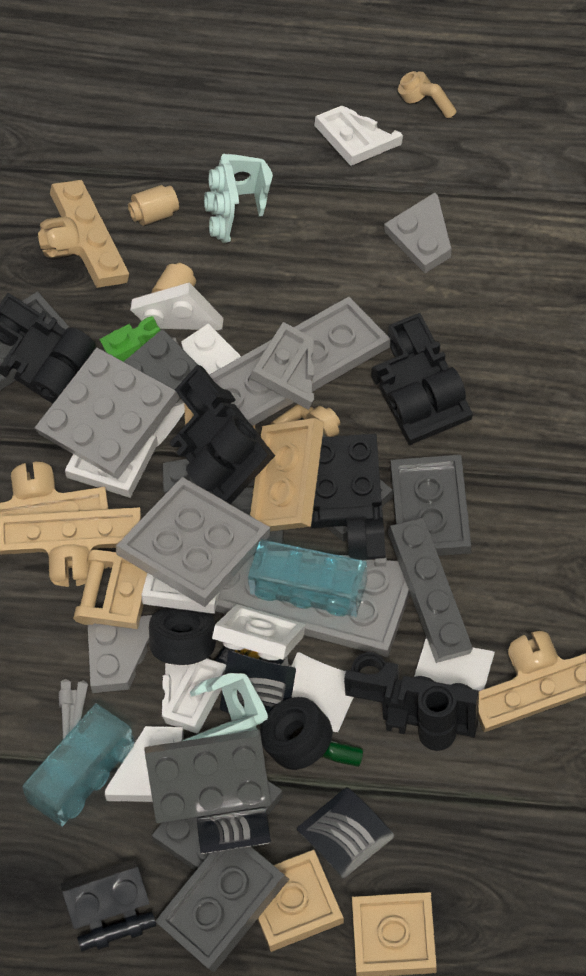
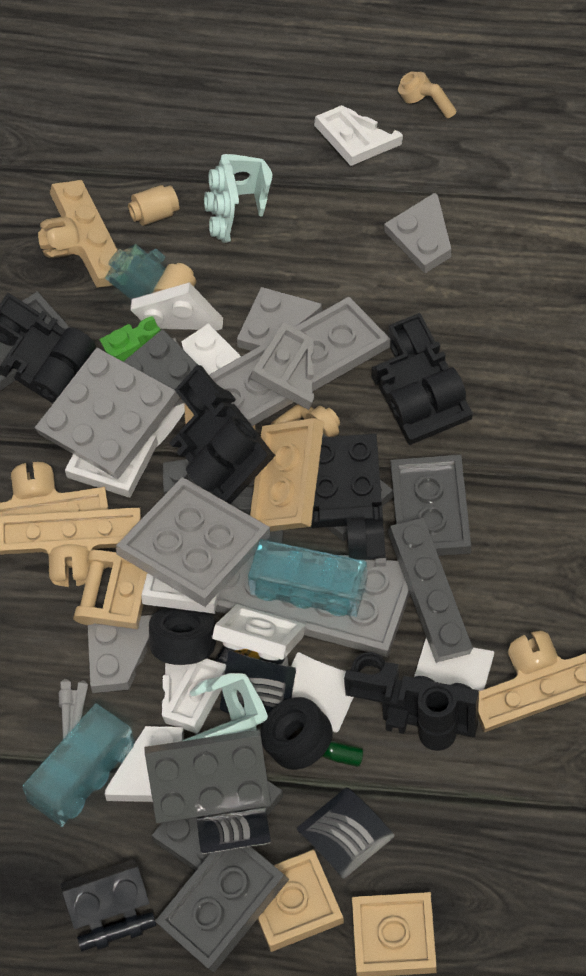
(135, 271): none -> clear light blue brick
(268, 314): none -> light grey wing

